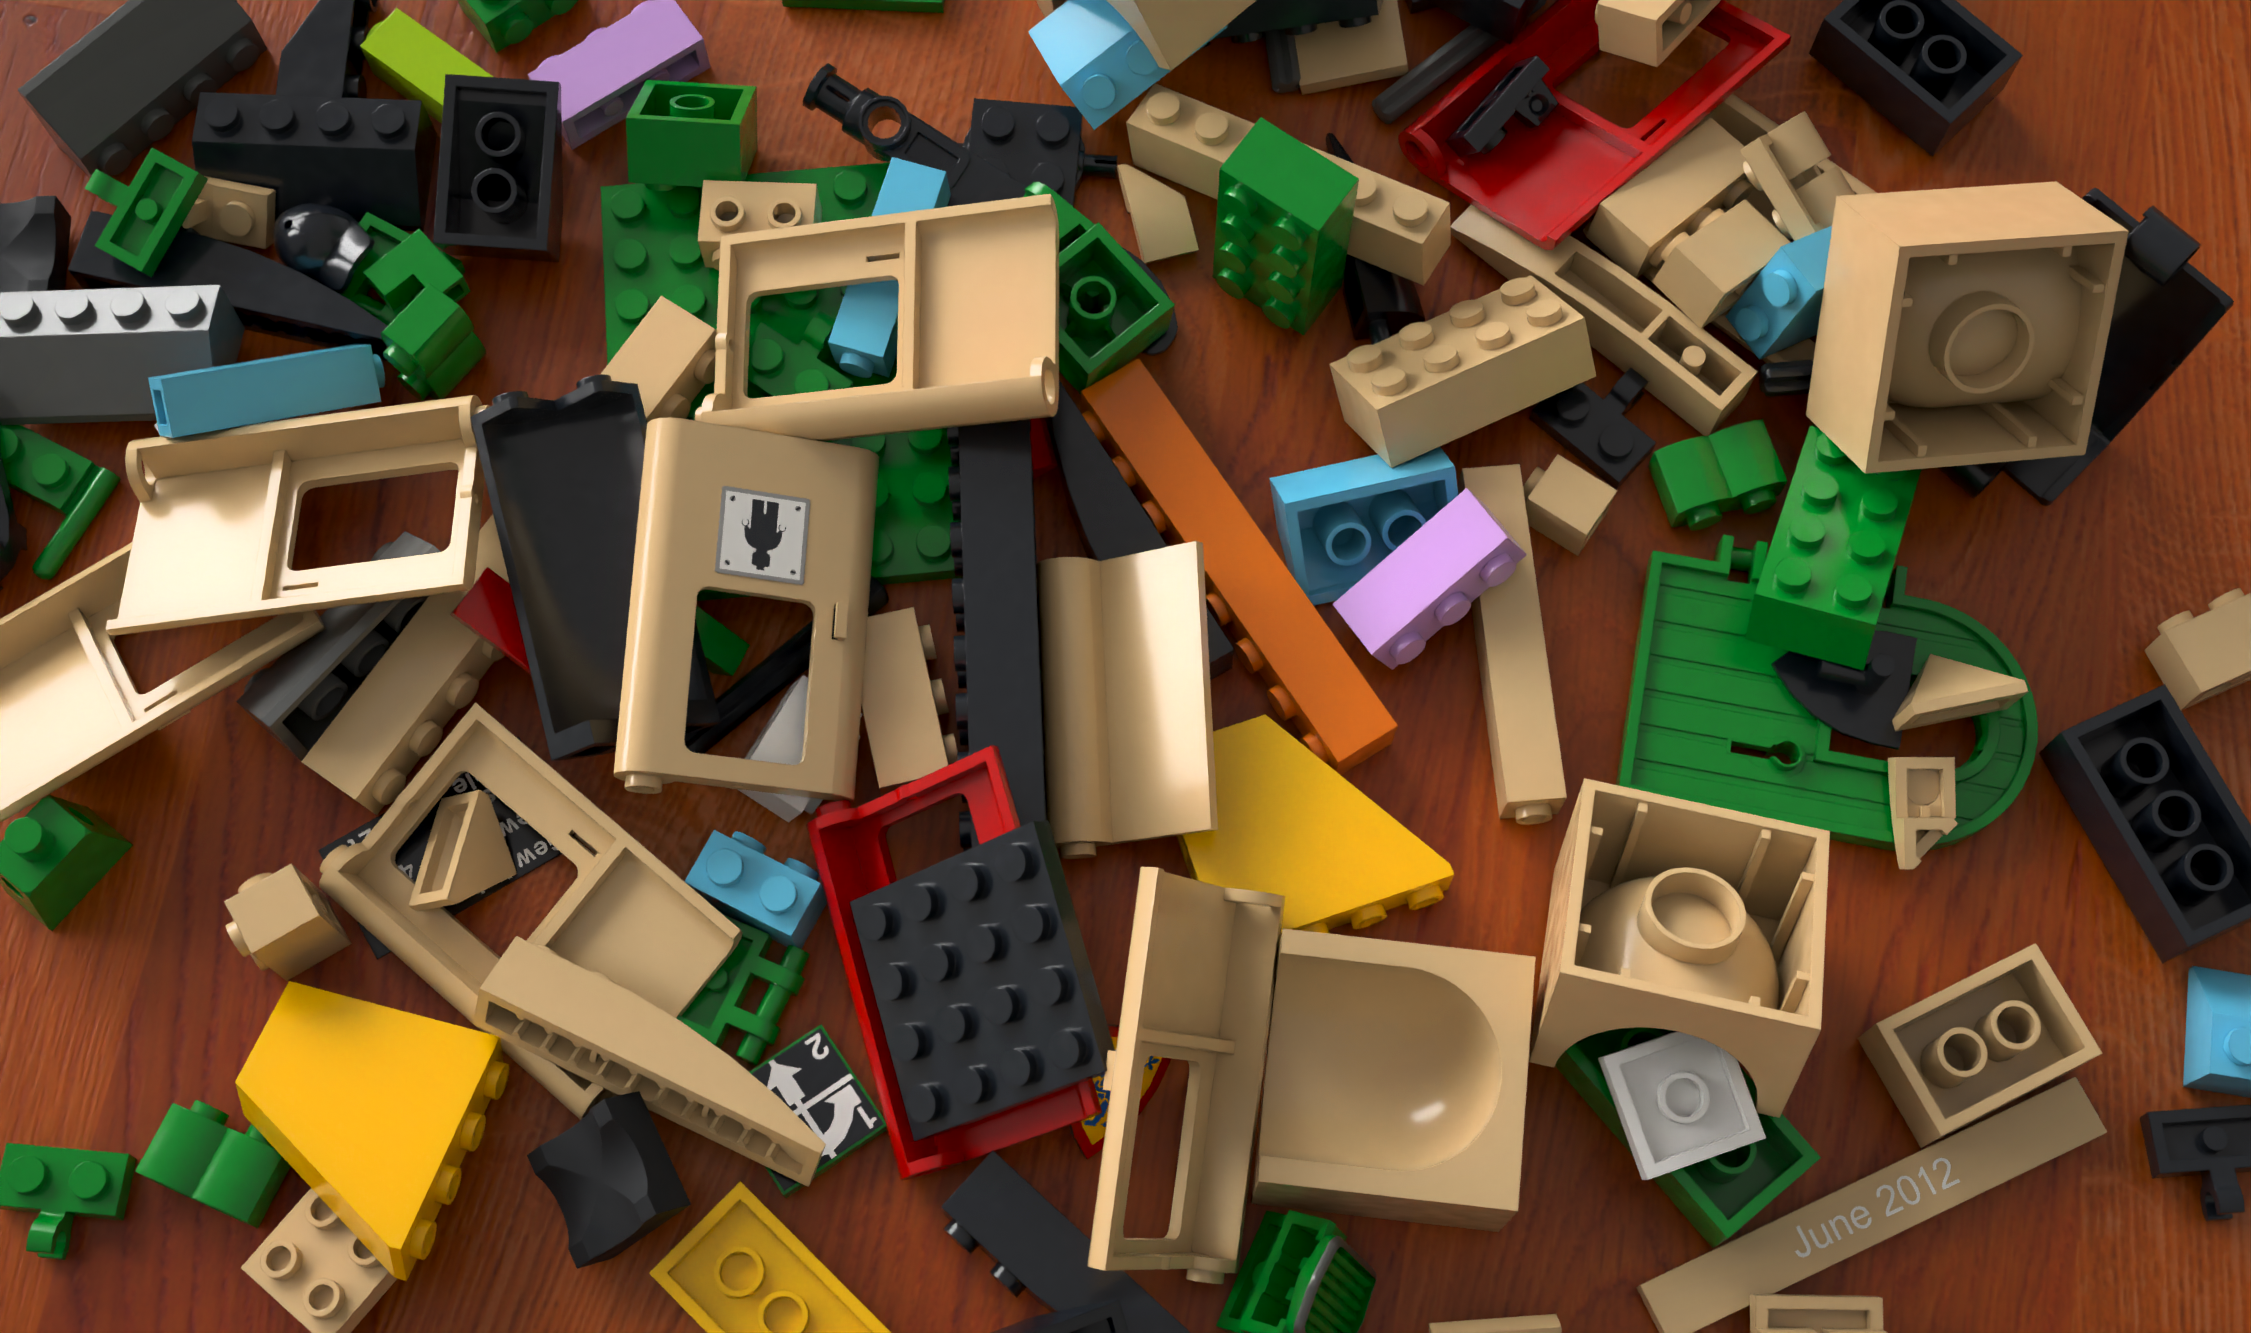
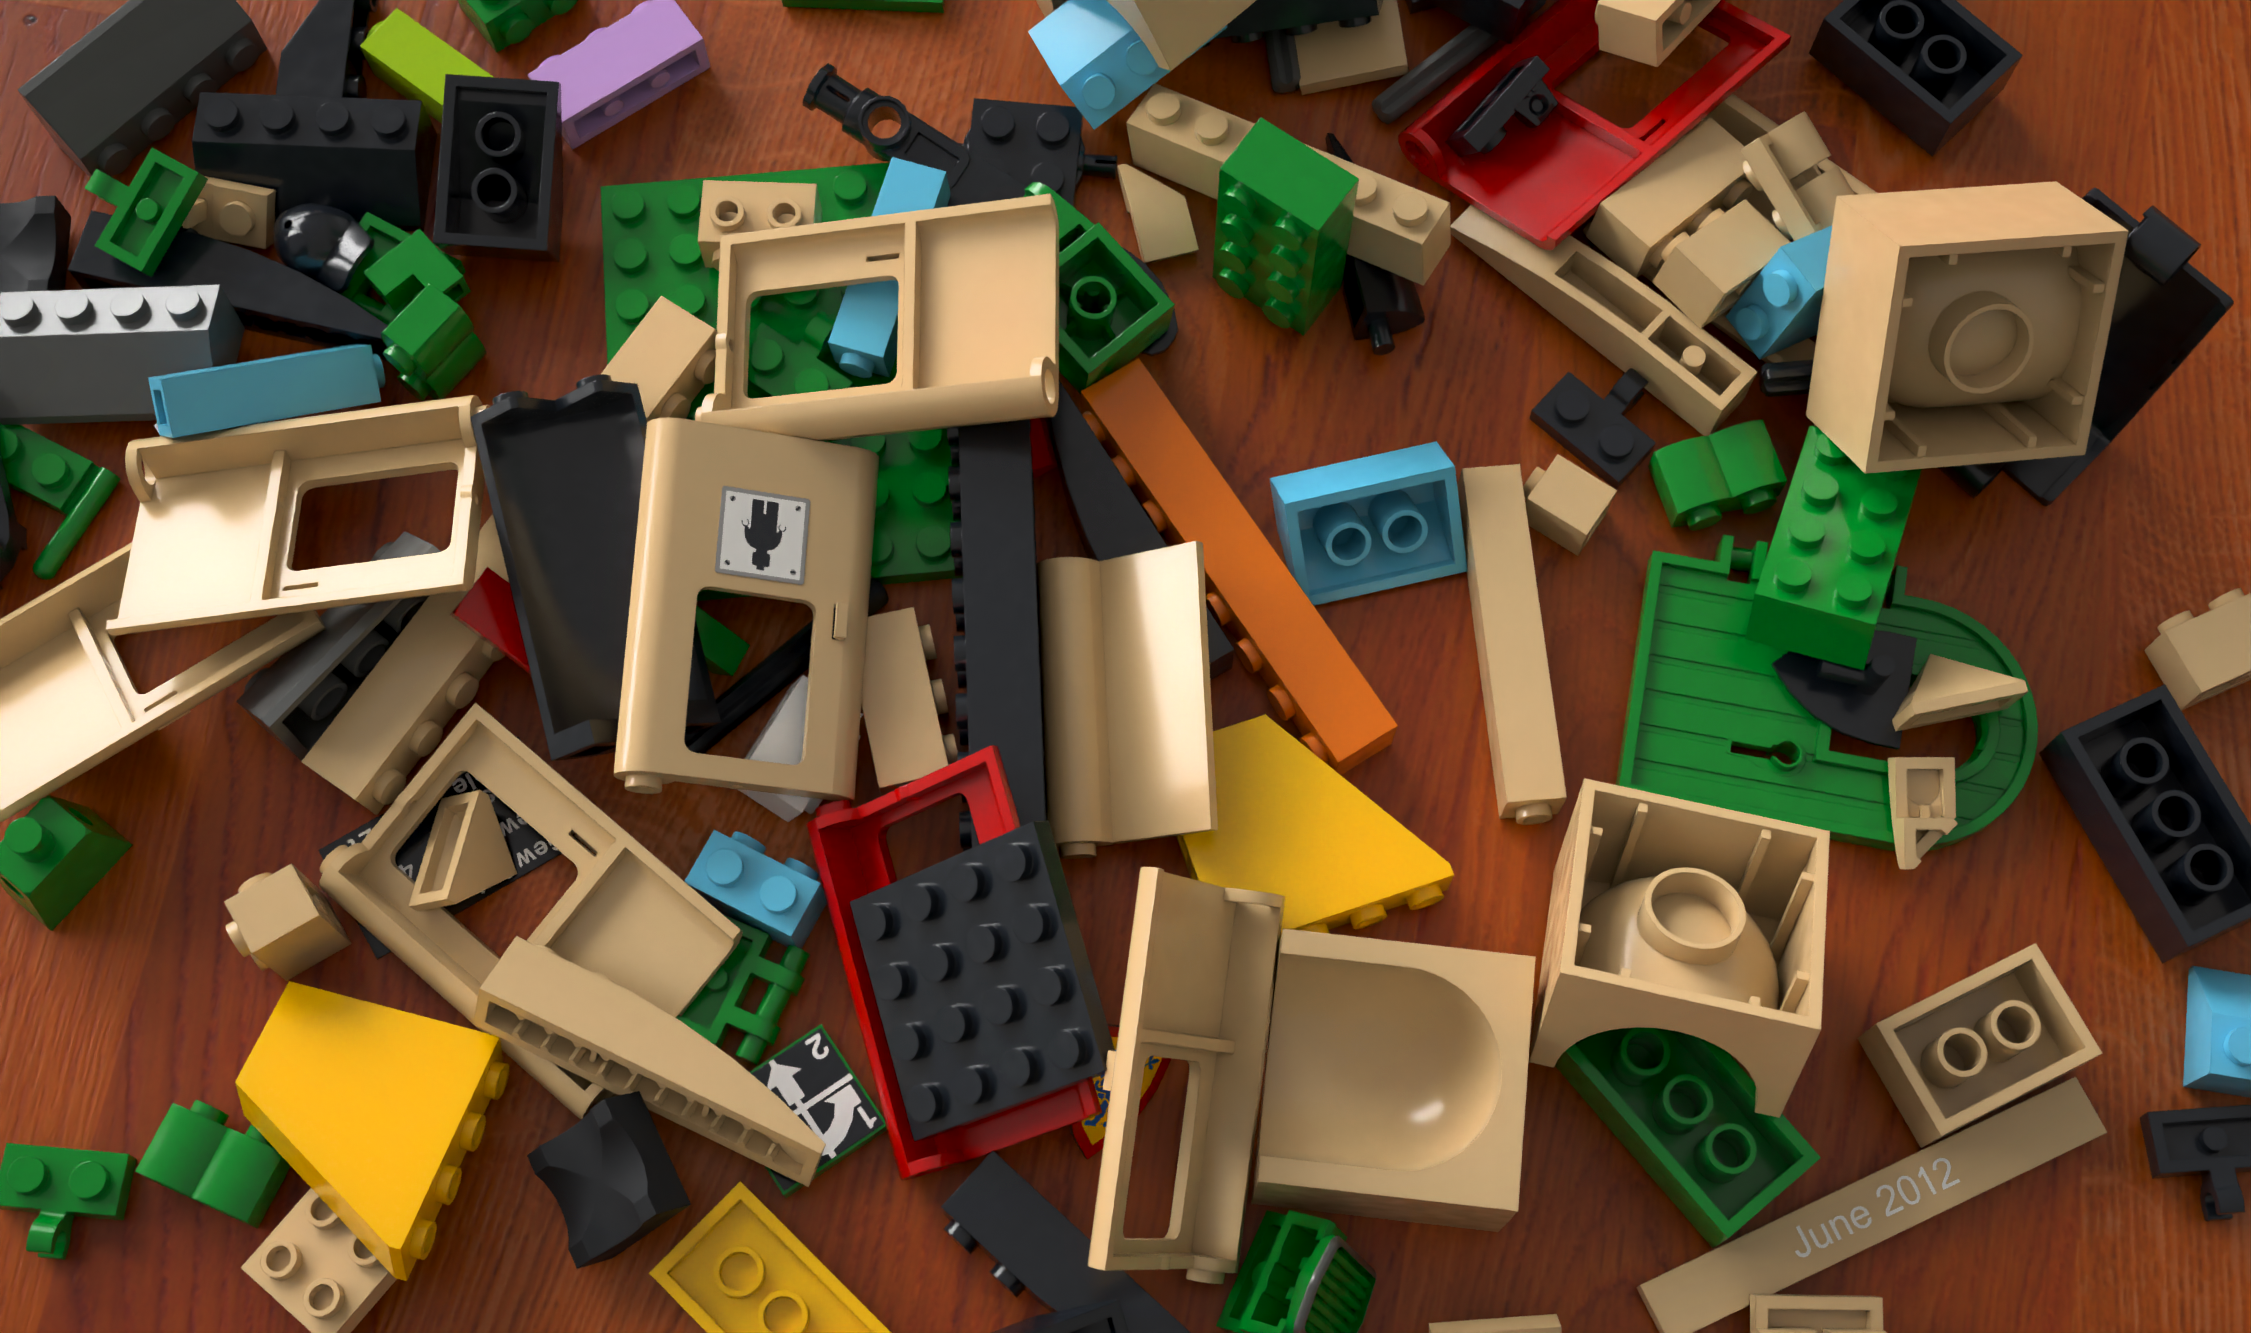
(691, 134): green brick -> none
(1430, 580): lavender brick -> none
(1463, 369): tan brick -> none
(1680, 1102): white plate -> none

